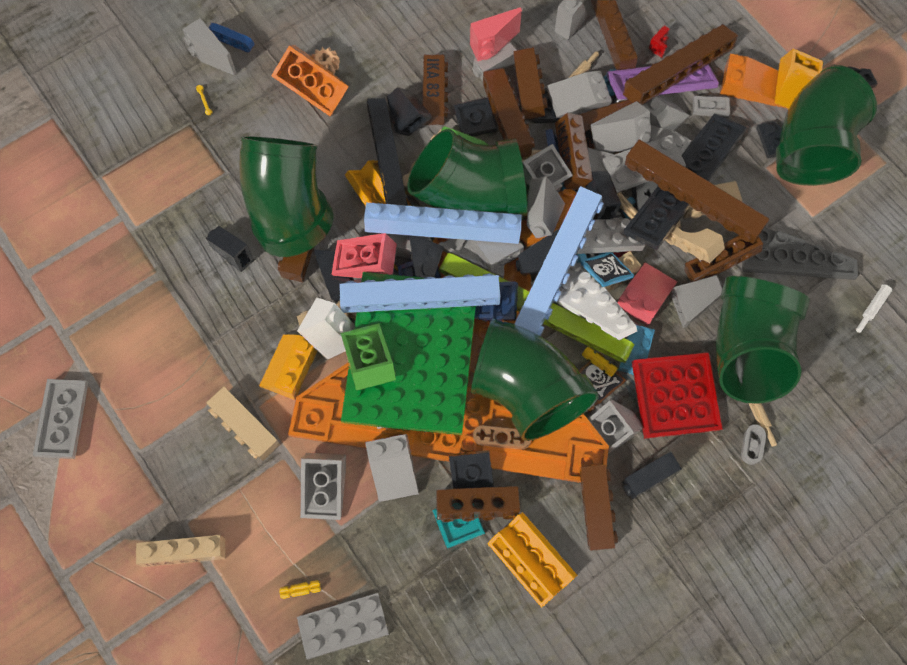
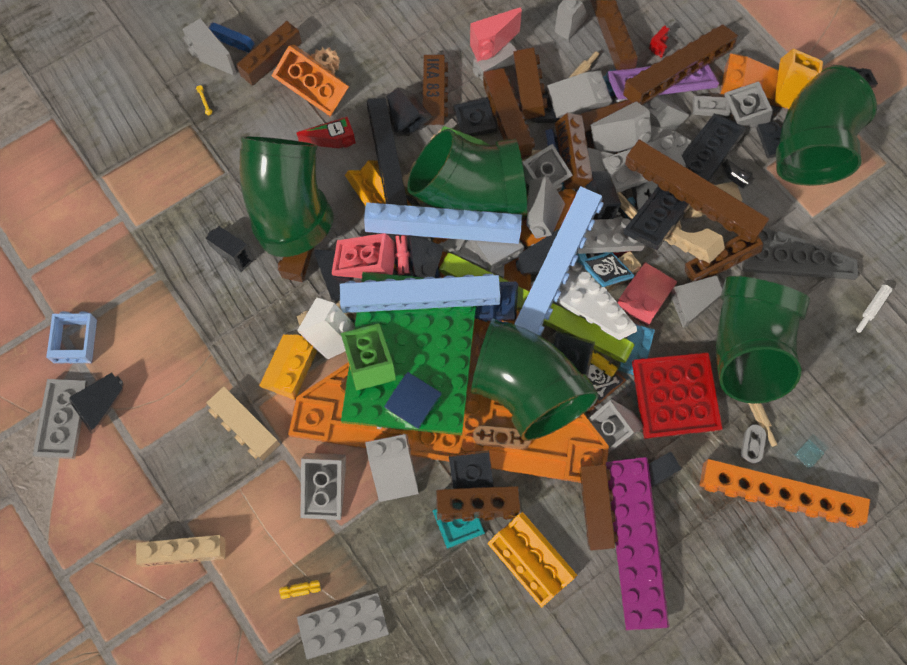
(54, 353): none -> light blue window
(97, 400): none -> black slope
(268, 53): none -> reddish brown brick
(331, 134): none -> red slope
(402, 255): none -> coral pin
(413, 400): none -> dark blue slope
(576, 349): none -> black plate
(637, 545): none -> magenta plate
(740, 177): none -> black wing
(749, 105): none -> light grey slope
(809, 454): none -> clear light blue tile
(856, 506): none -> orange brick

